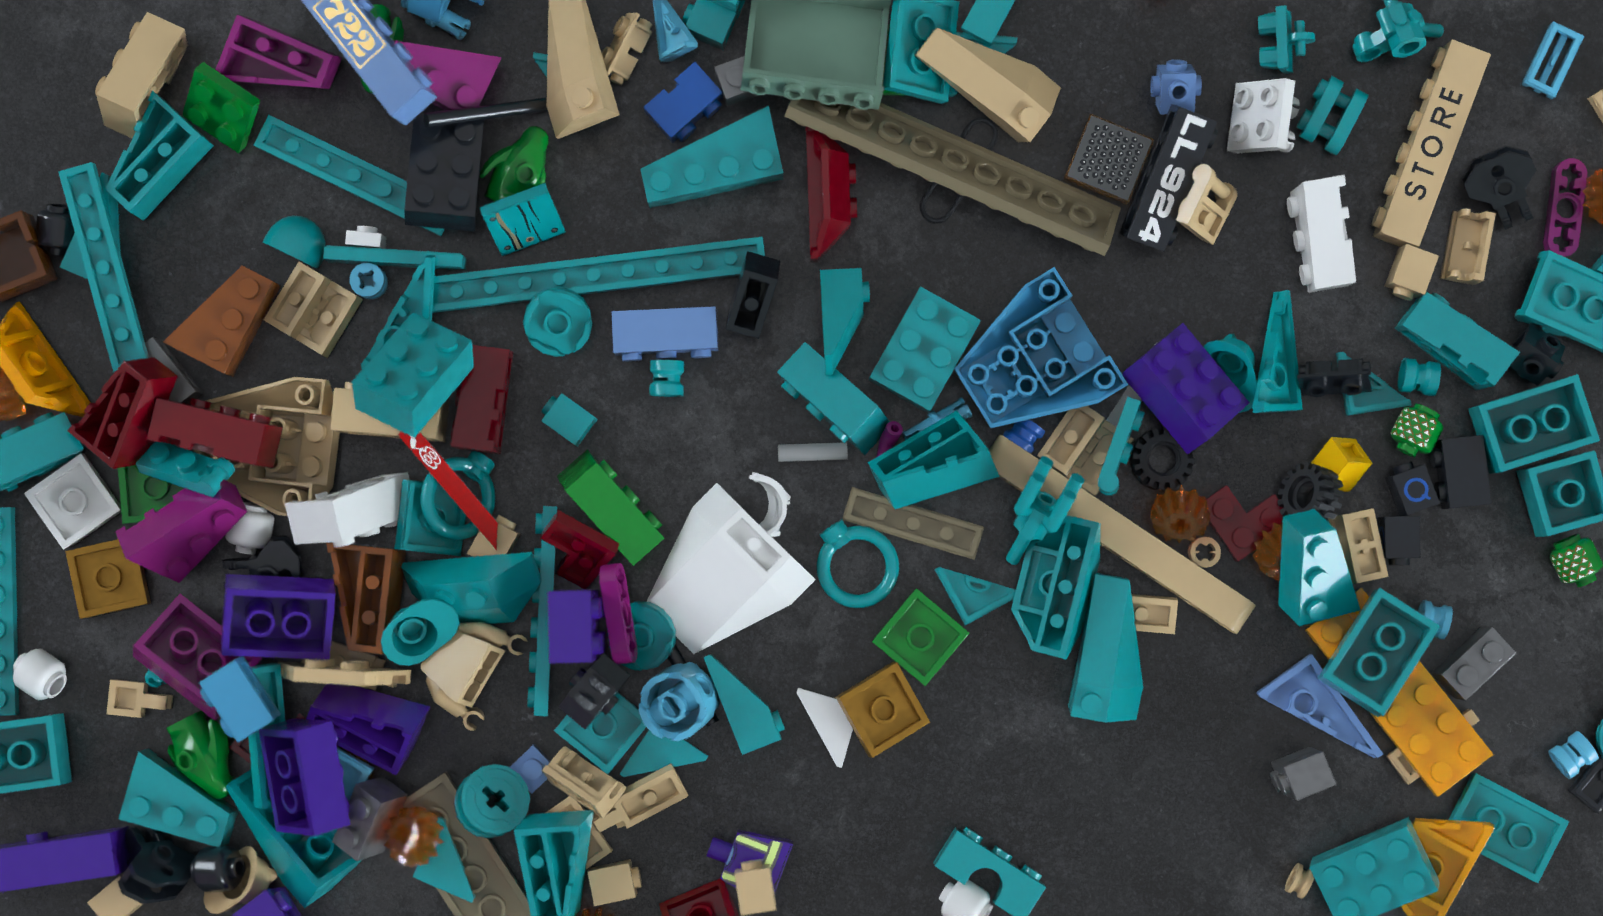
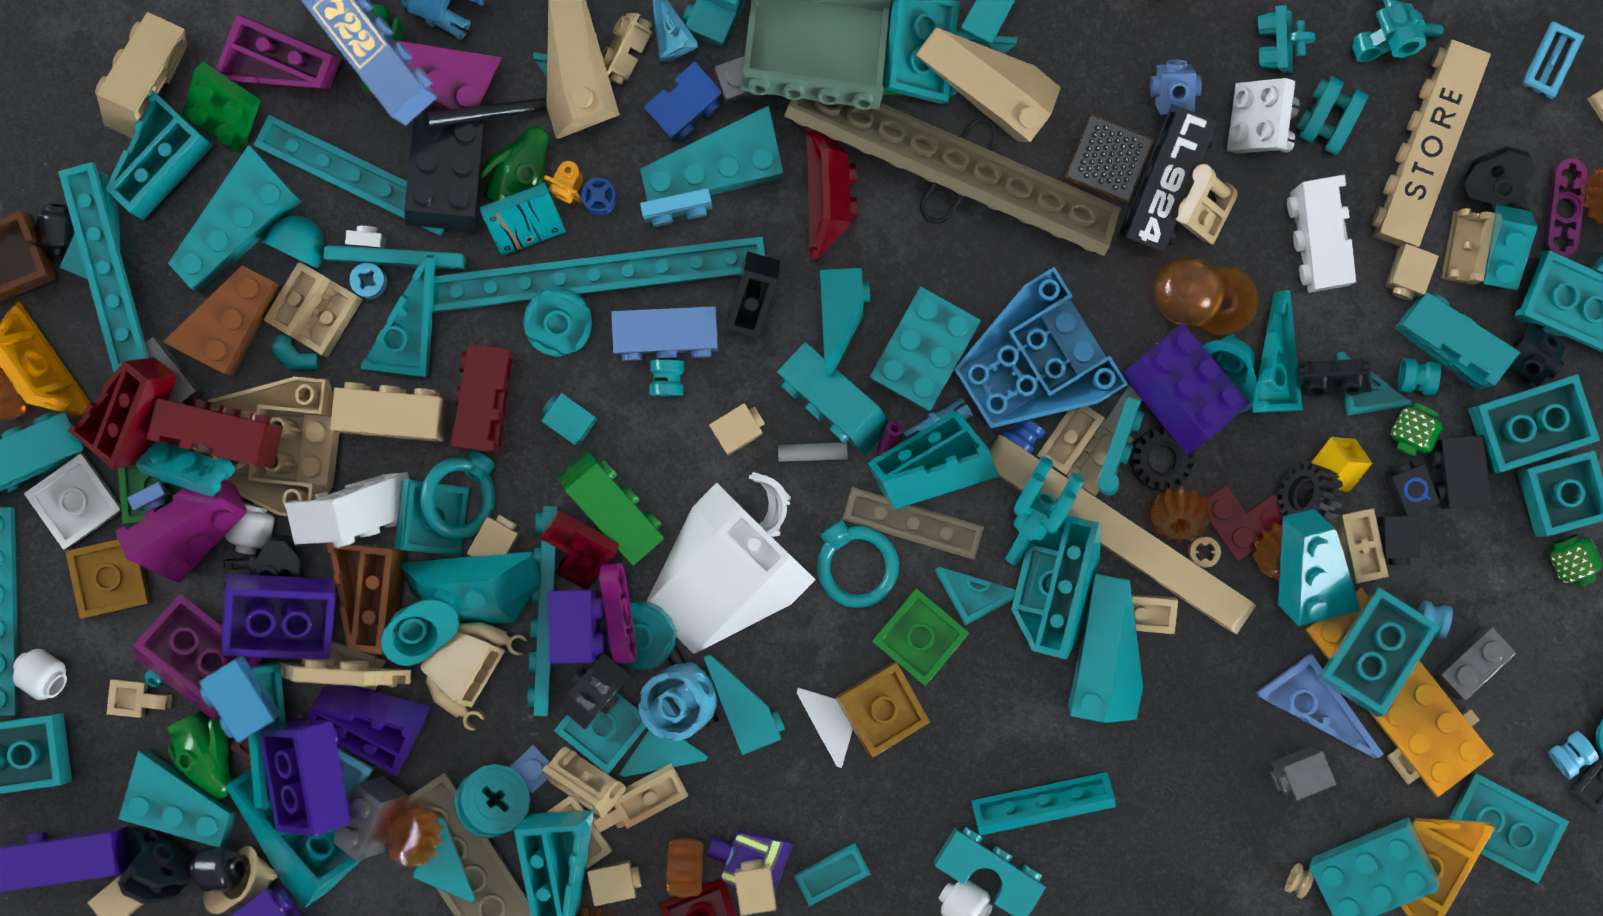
(150, 497): none -> medium blue plate
(233, 221): none -> teal wedge
(290, 358): none -> teal arm
(413, 374): teal brick -> none
(453, 485): red sticker -> none
(566, 182): none -> light orange hinge
(594, 191): none -> blue wheel
(685, 867): none -> clear orange gear
(690, 204): none -> medium azure plate
(737, 428): none -> tan brick
(832, 874): none -> teal tile
(1043, 803): none -> teal plate
(1188, 291): none -> clear orange cylinder
(1244, 305): none -> clear orange dish
(1509, 247): none -> teal brick

